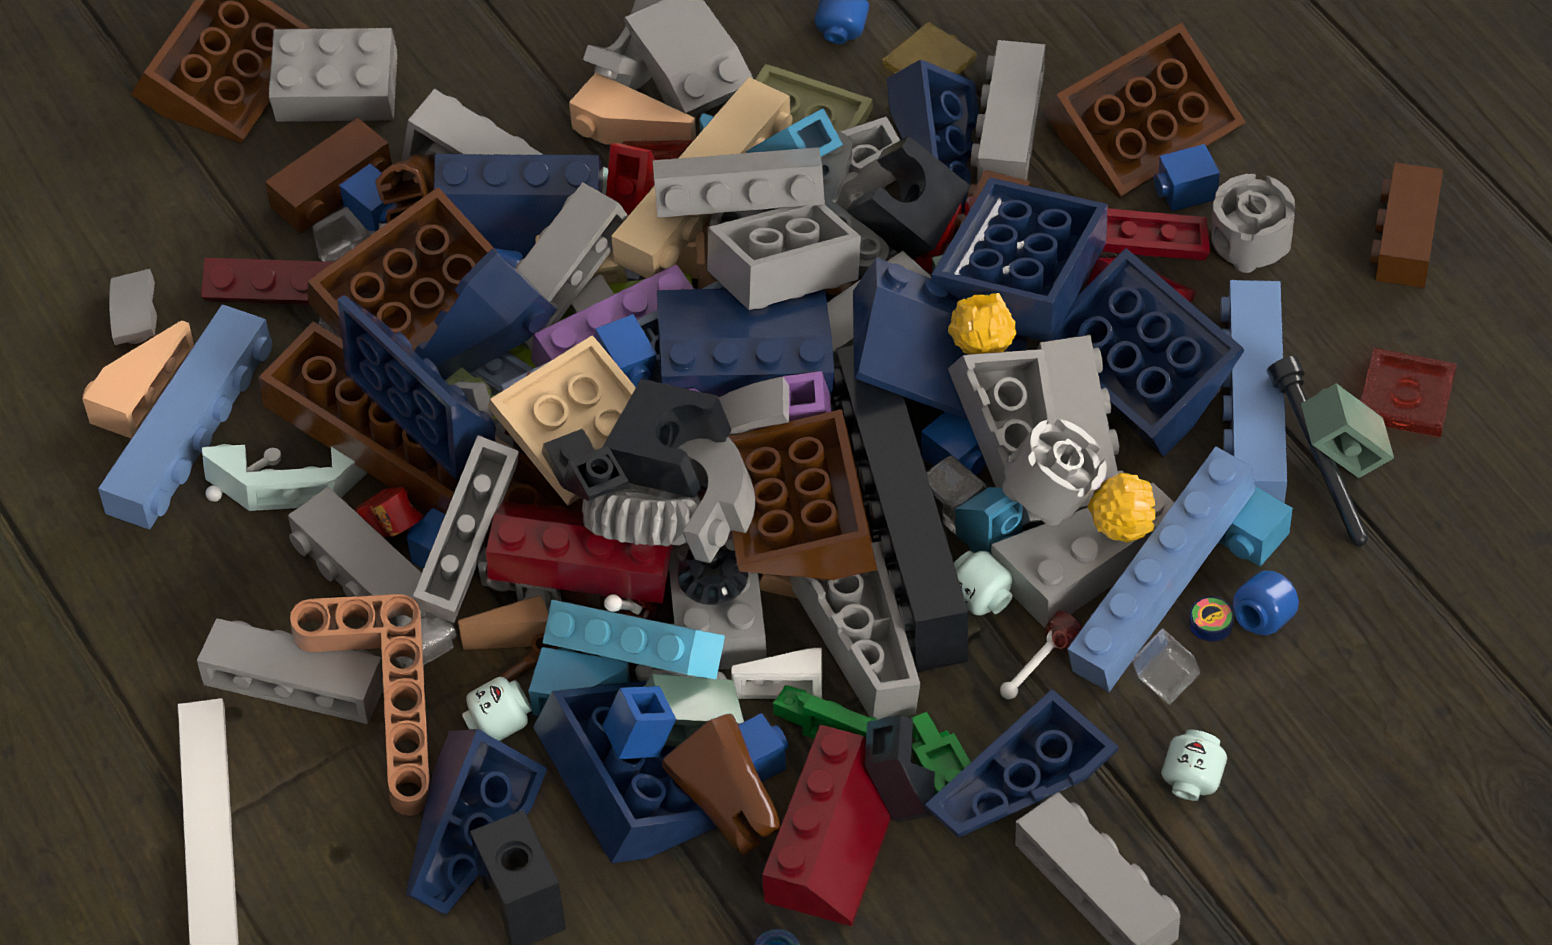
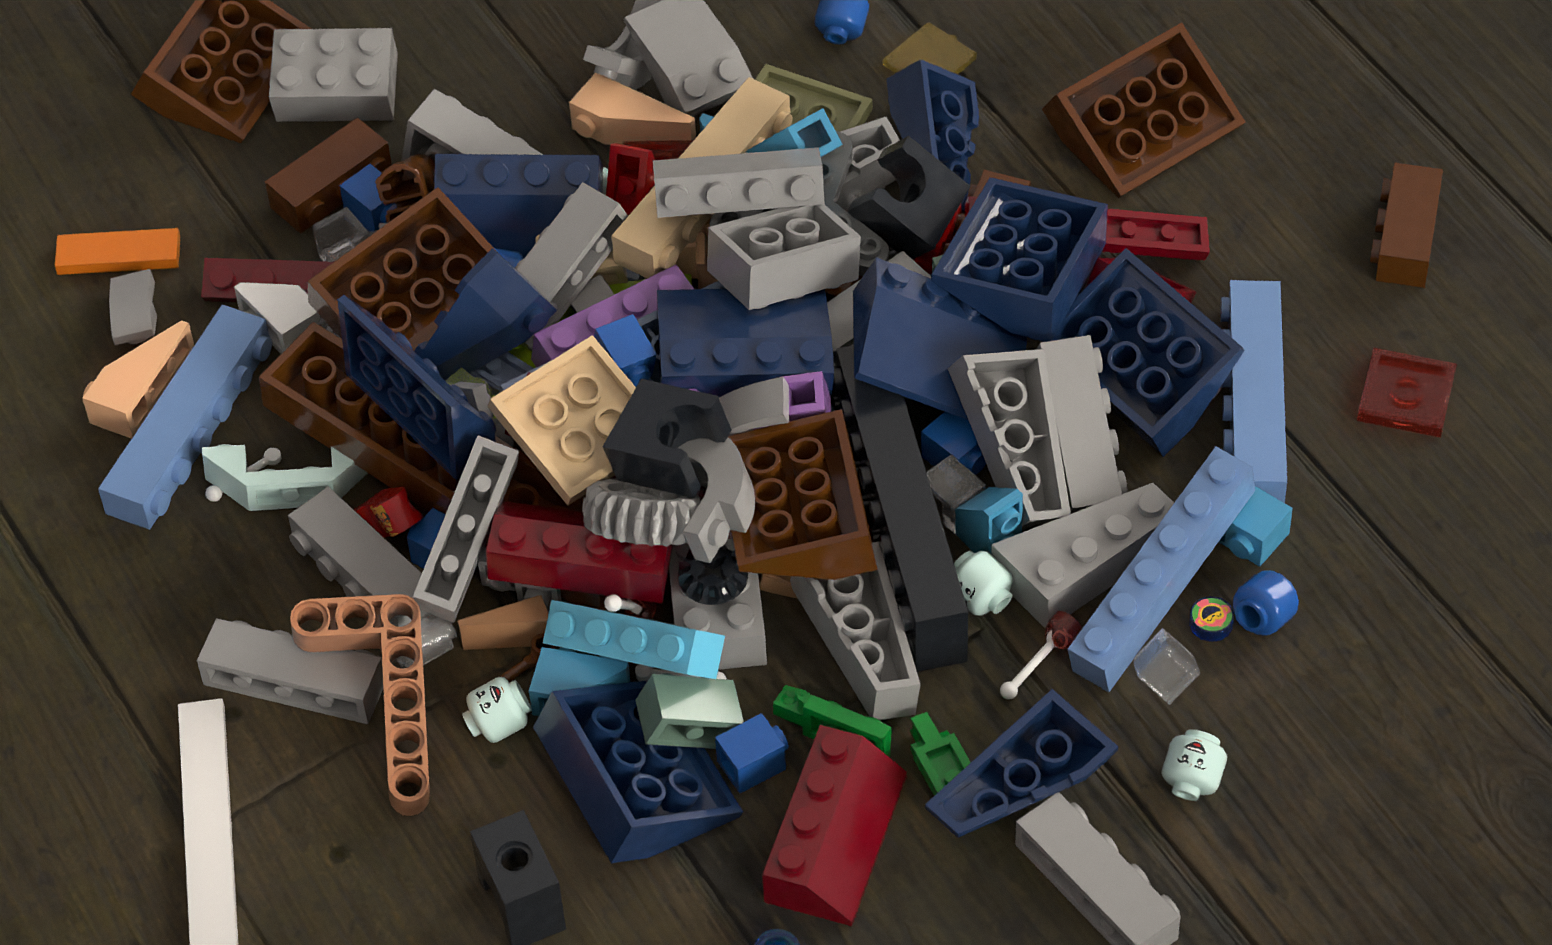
(117, 251): none -> orange tile
(283, 308): none -> white slope
(469, 788): dark blue wedge -> none
(581, 467): black slope -> none
(639, 722): blue brick -> none
(723, 782): reddish brown piece -> none
(769, 675): white slope -> none
(900, 783): black slope -> none
(982, 325): yellow piece -> none
(1010, 109): light grey brick -> none
(1054, 471): light grey brick -> none
(1123, 507): yellow piece -> none
(1187, 177): blue brick -> none
(1252, 221): light grey brick -> none
(1287, 376): black piece -> none
(1347, 430): sand green brick -> none

